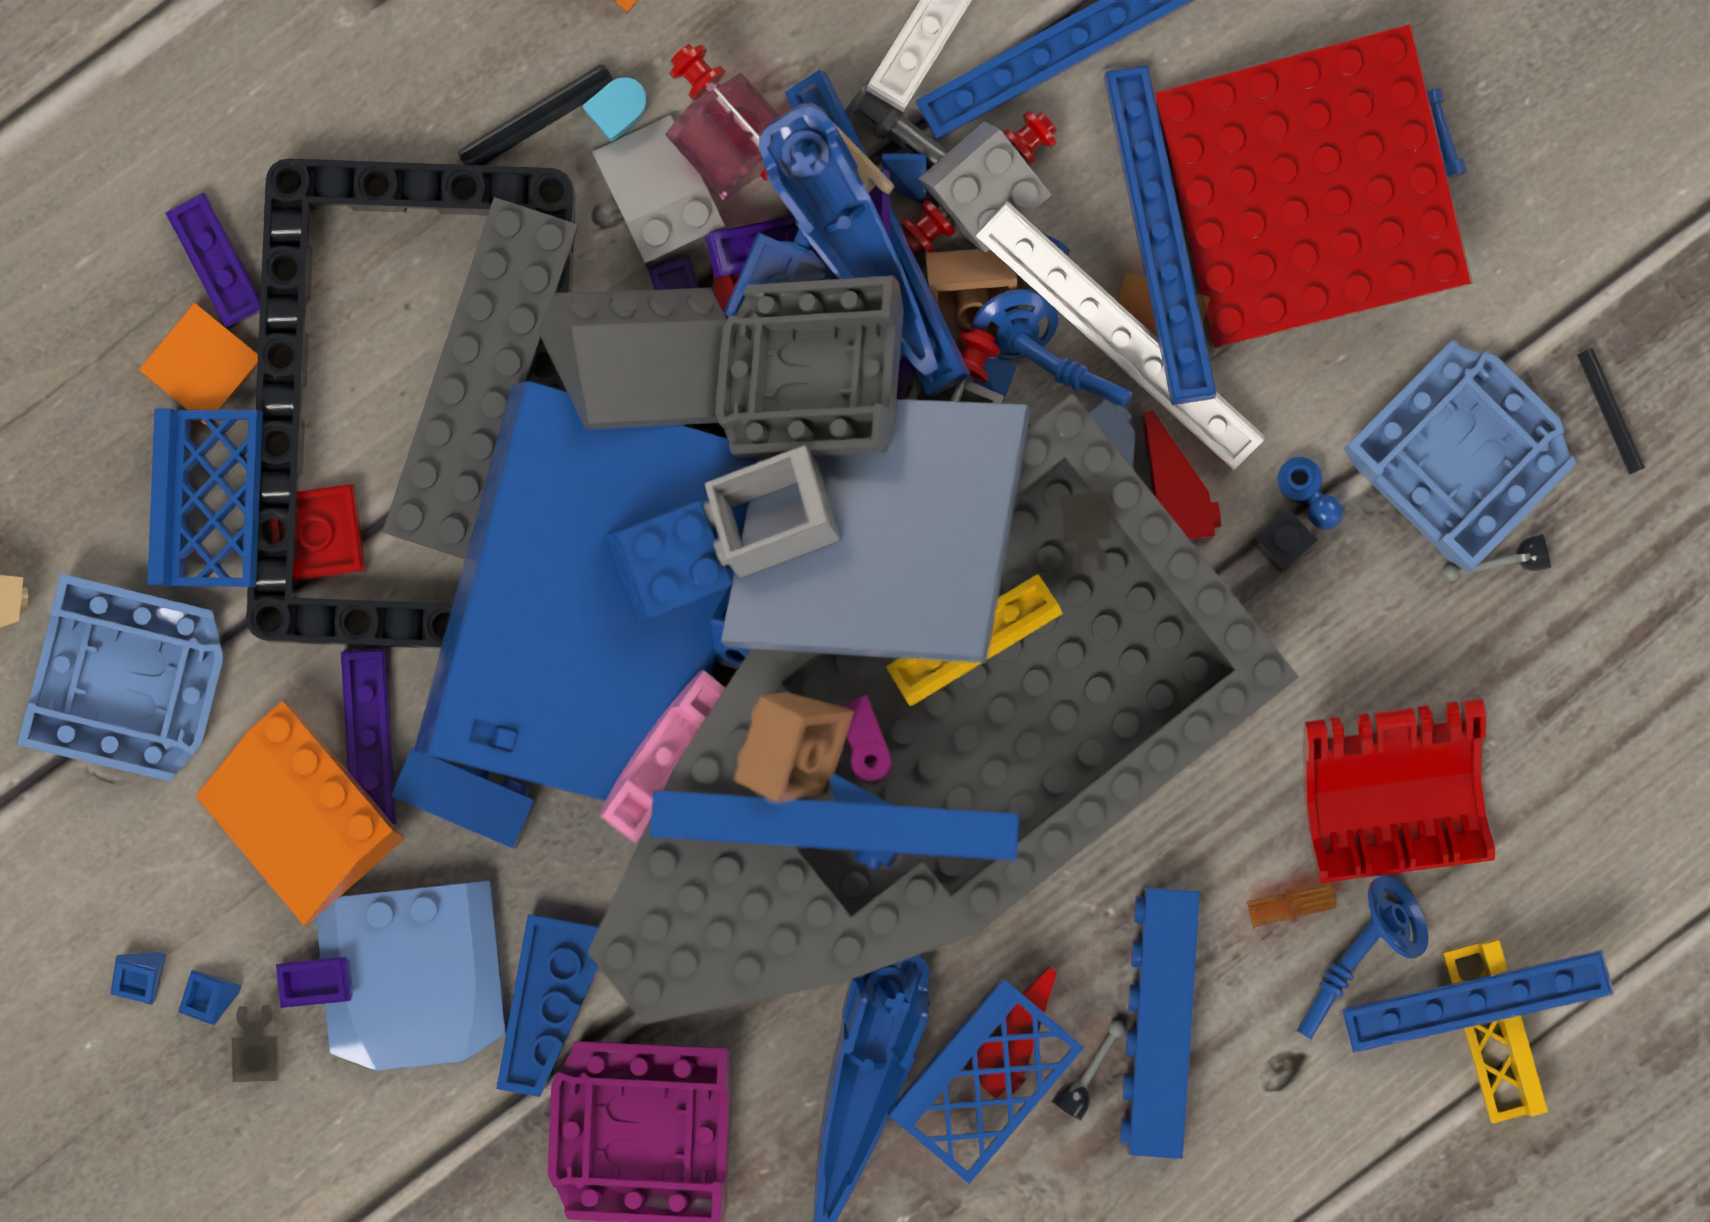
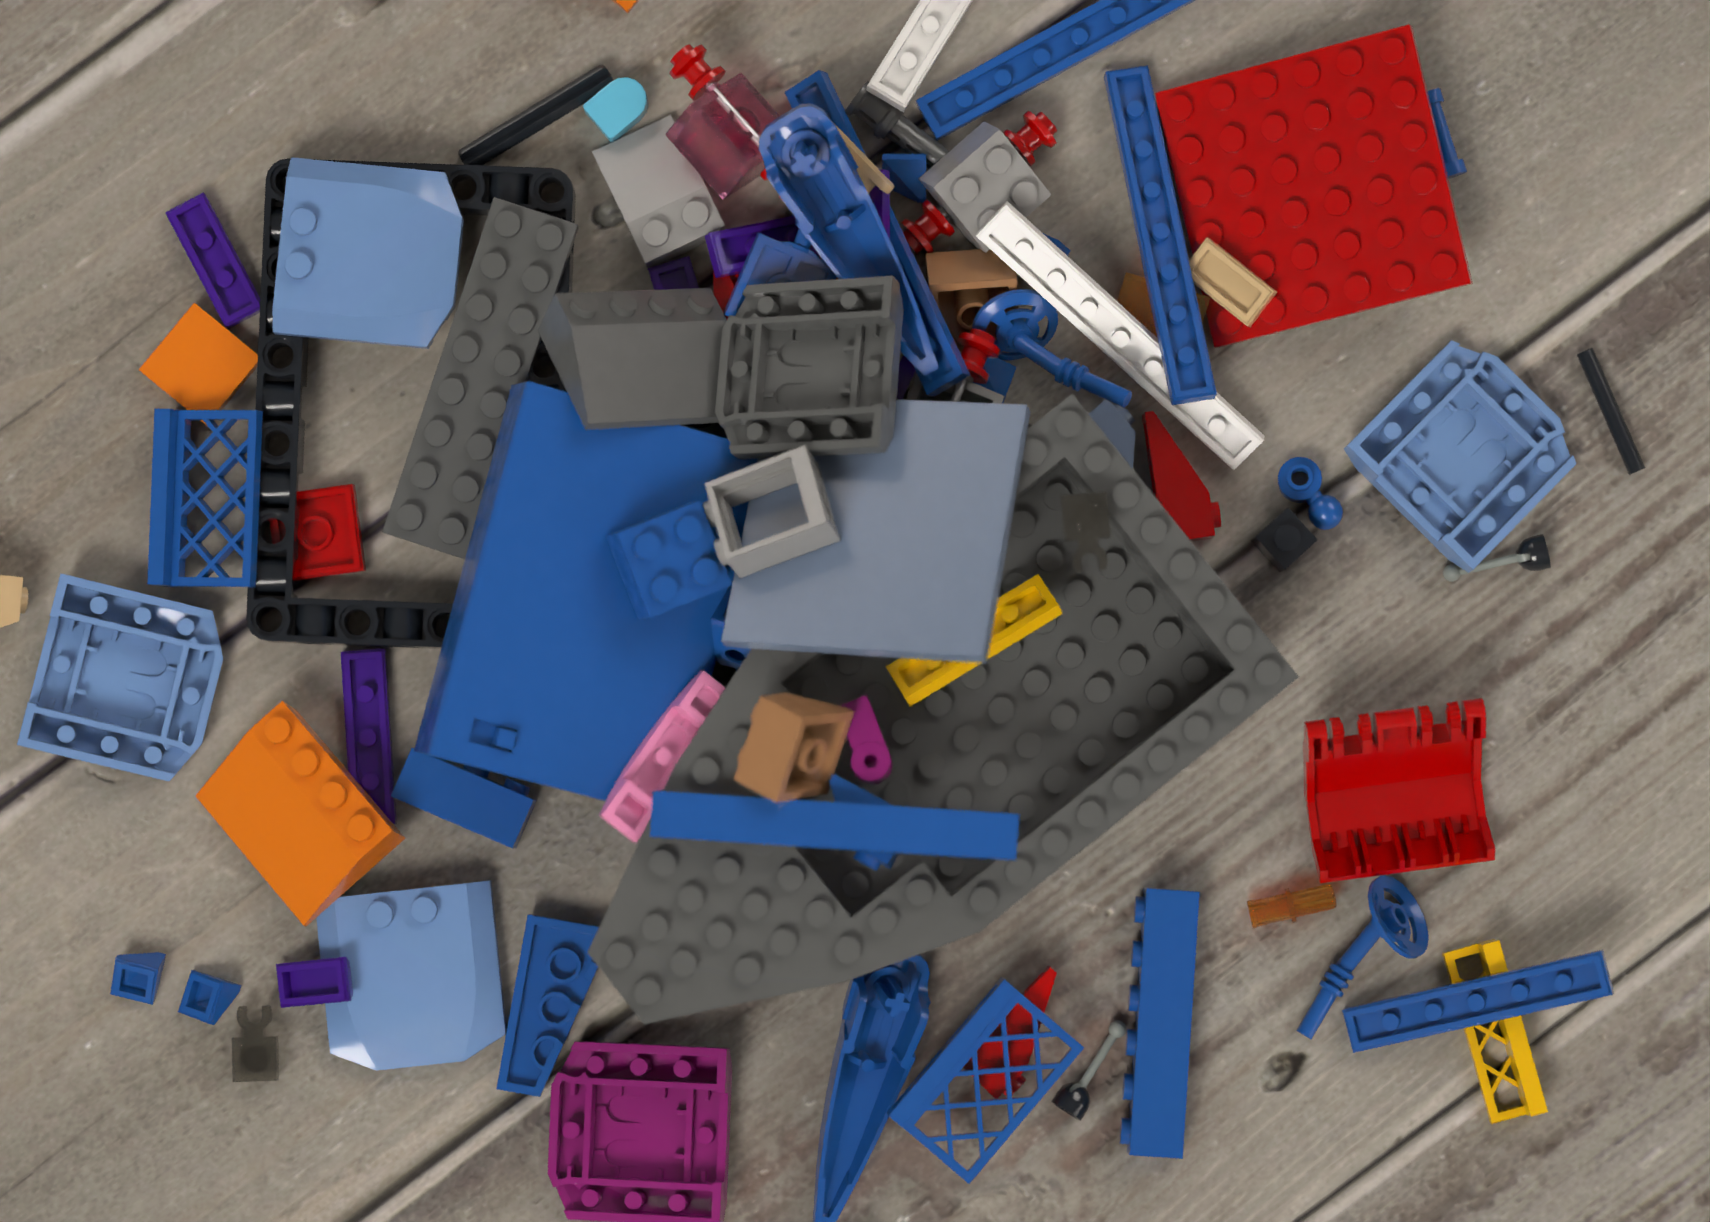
(366, 253): none -> medium blue wedge
(1230, 282): none -> tan tile

